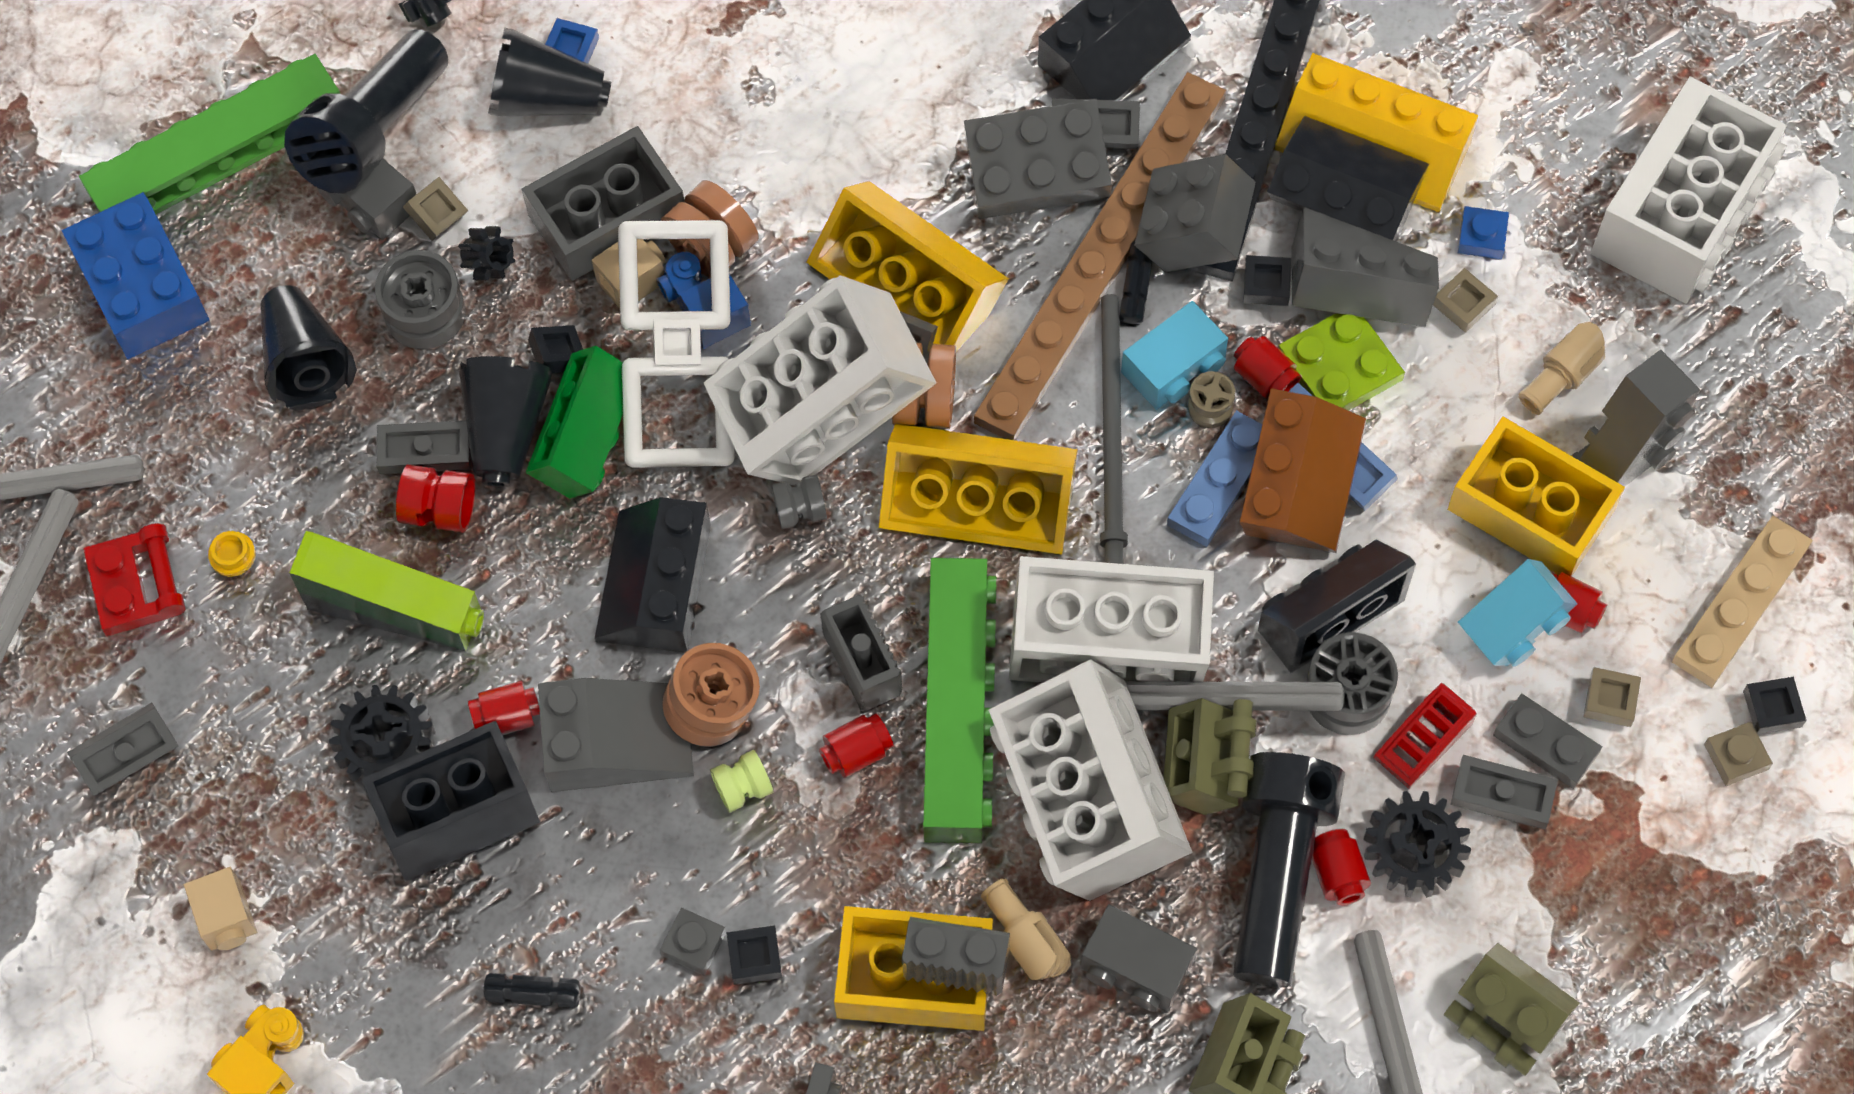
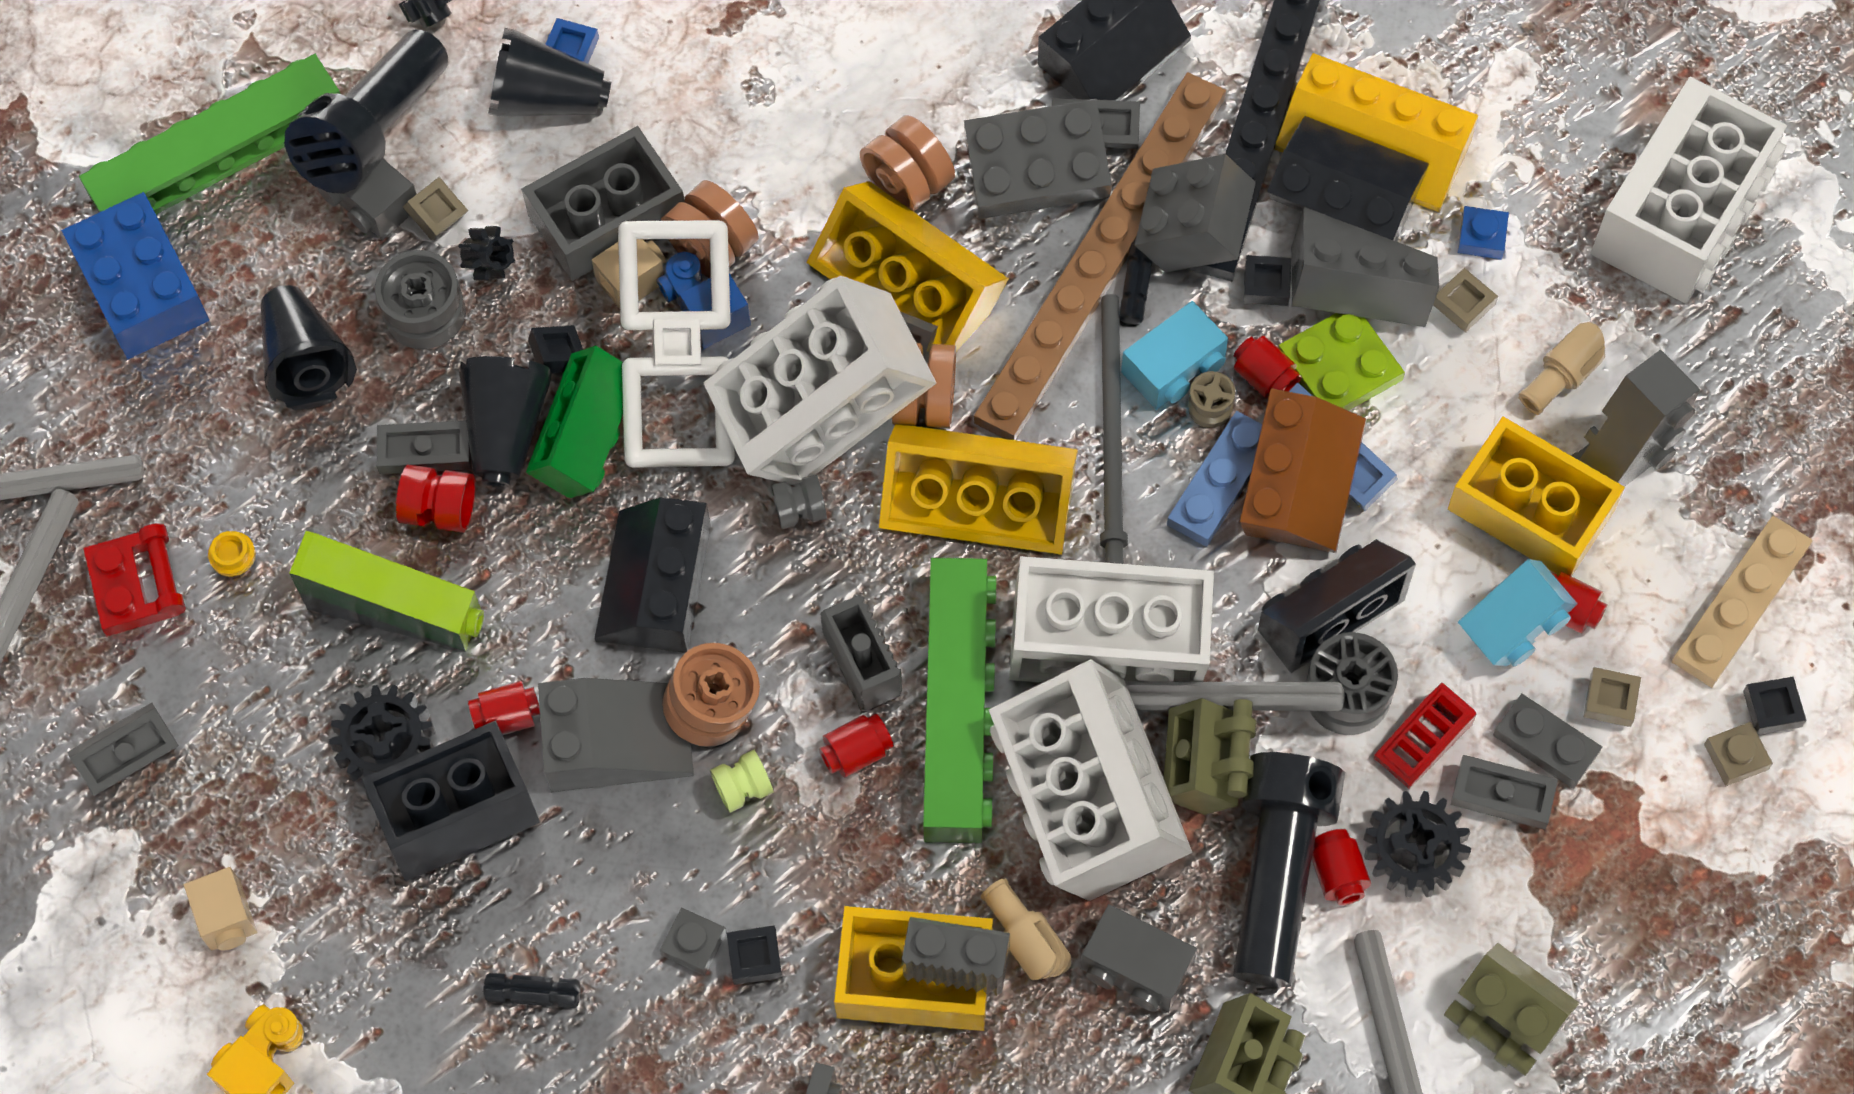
(908, 162): none -> nougat wheel

